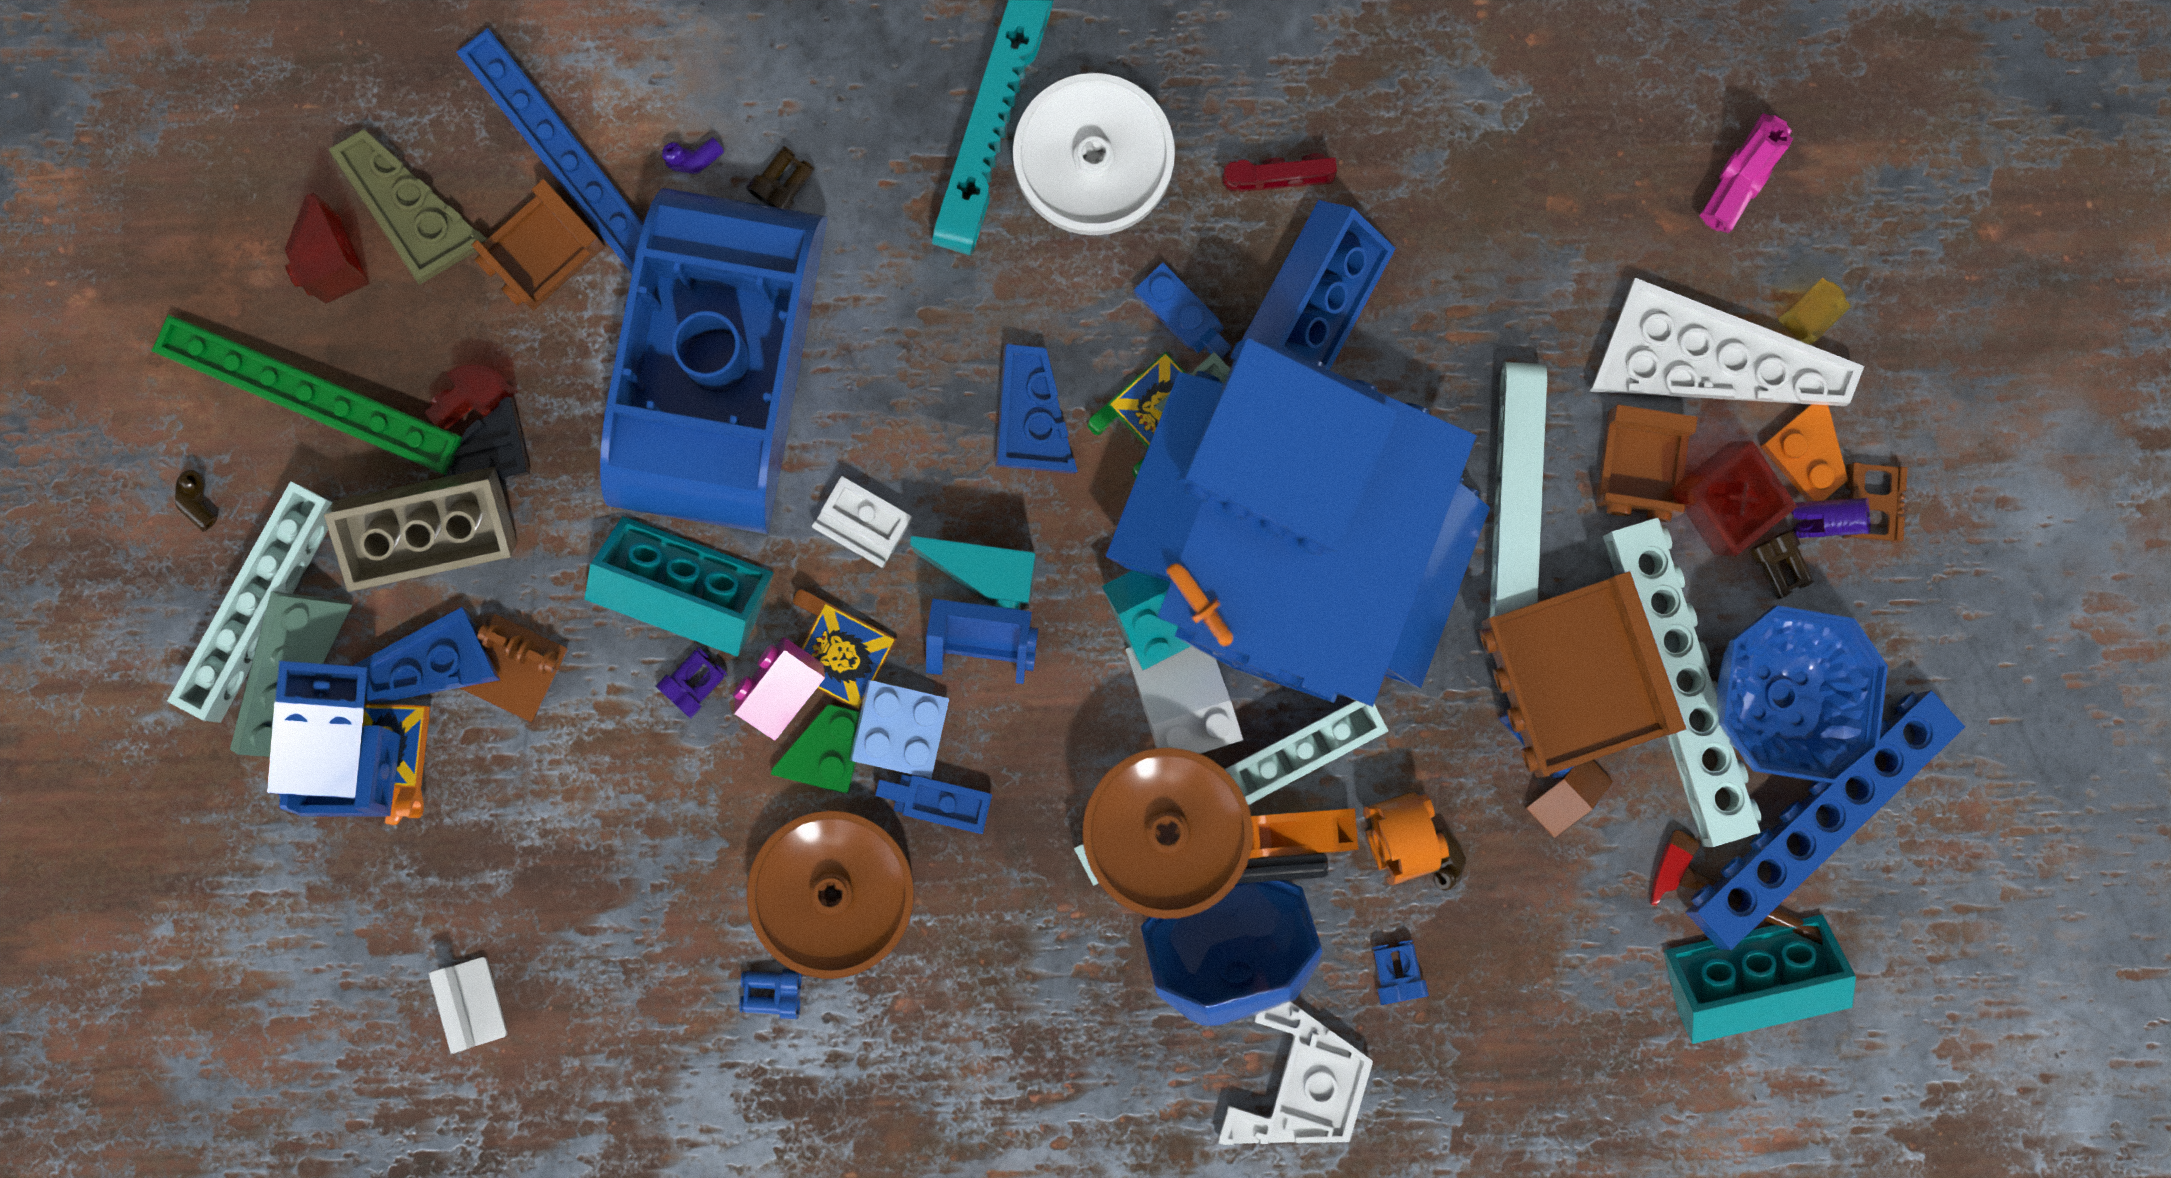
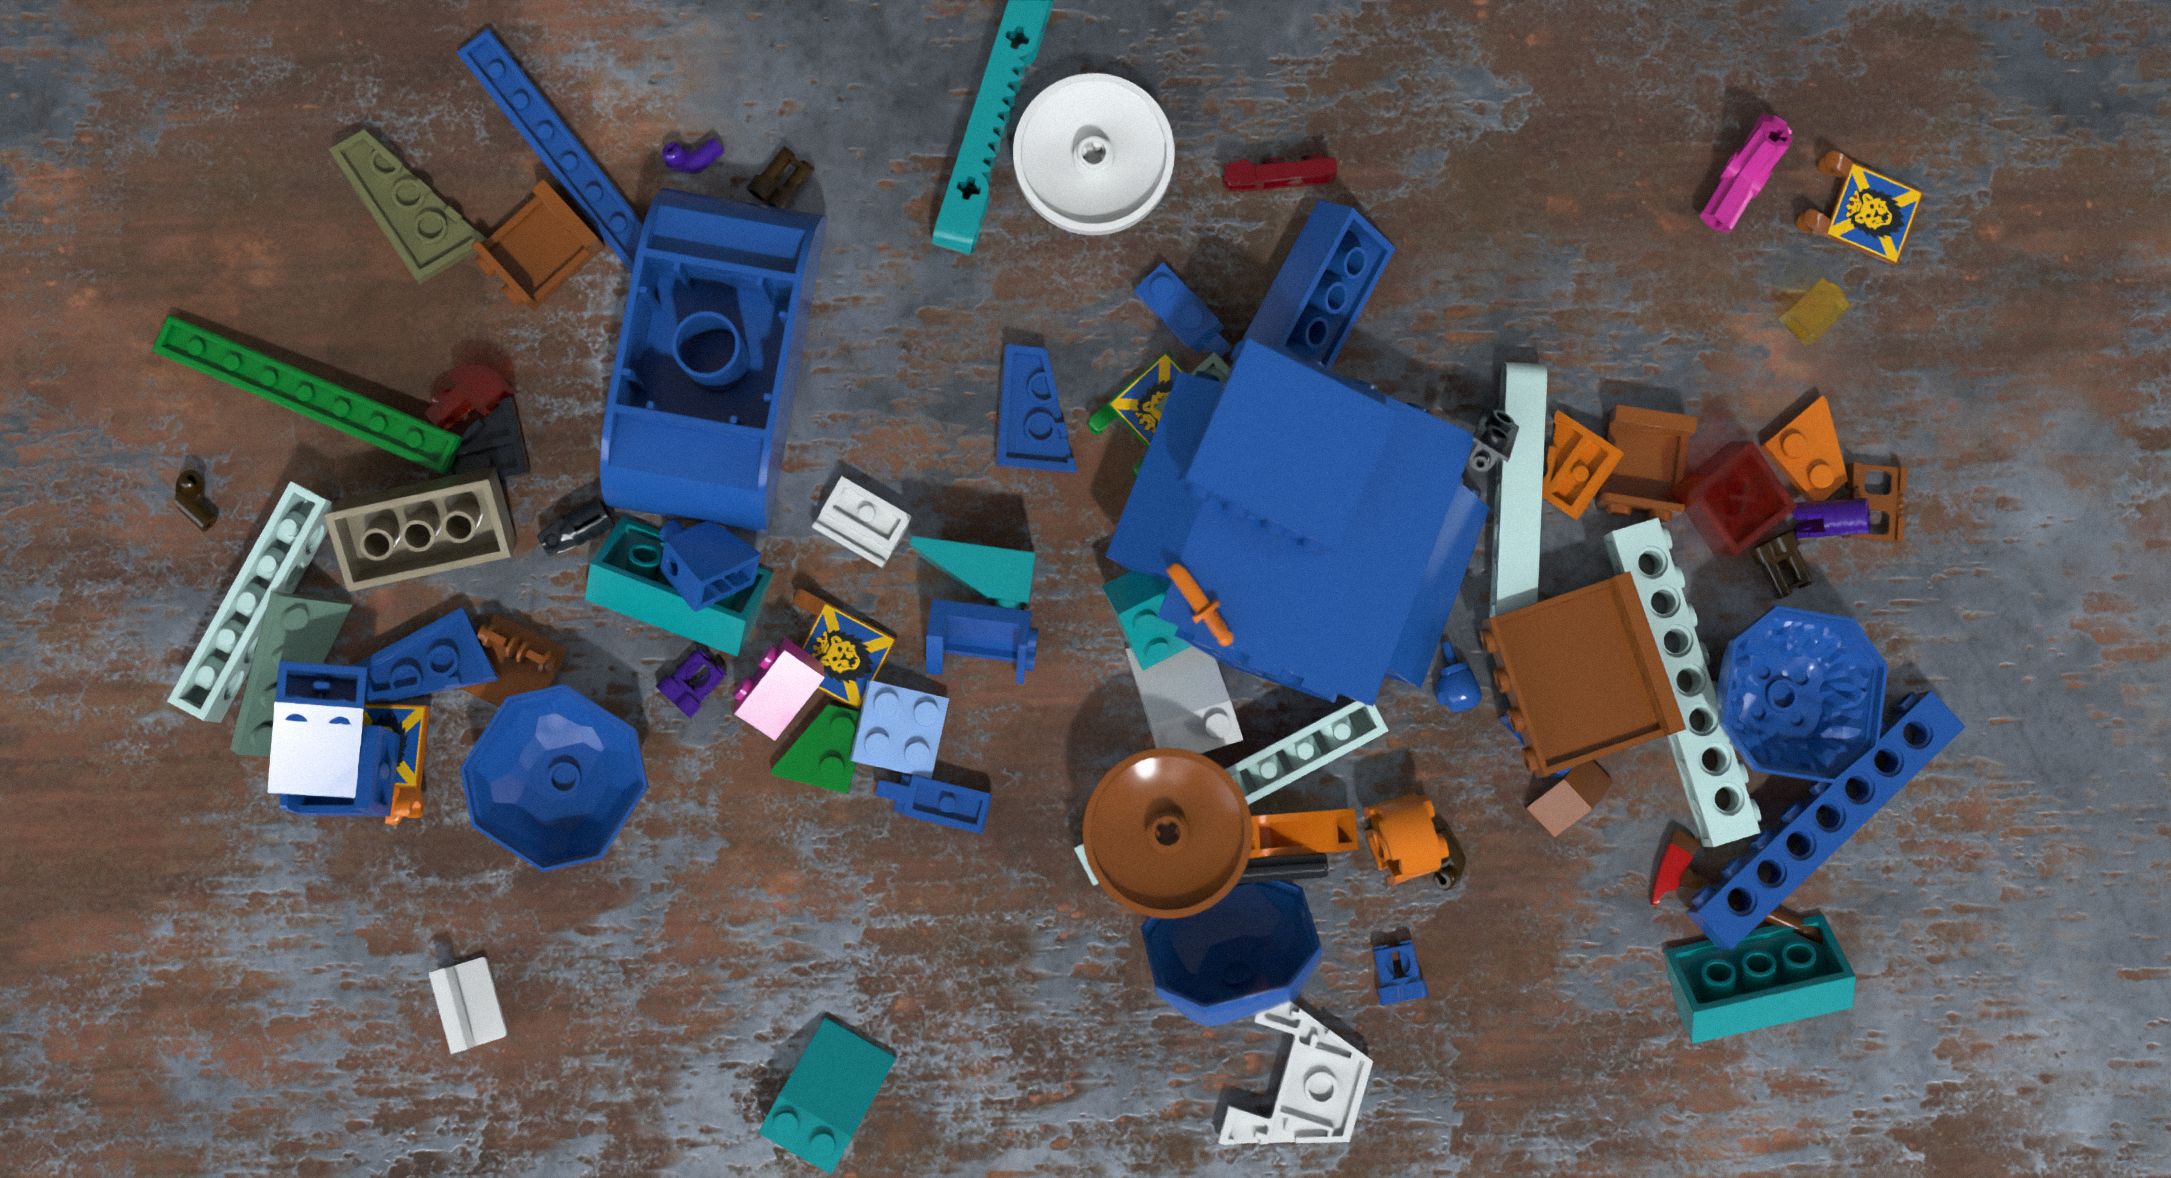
(322, 253): clear red slope -> none
(554, 778): none -> blue rock
(565, 534): none -> black hinge
(706, 562): none -> blue torso
(786, 998): blue piece -> none
(791, 903): dark orange dish -> none
(827, 1095): none -> teal slope
(1458, 685): none -> blue piece
(1494, 439): none -> black hinge
(1576, 466): none -> orange wing
(1696, 351): white wing -> none
(1869, 210): none -> flag

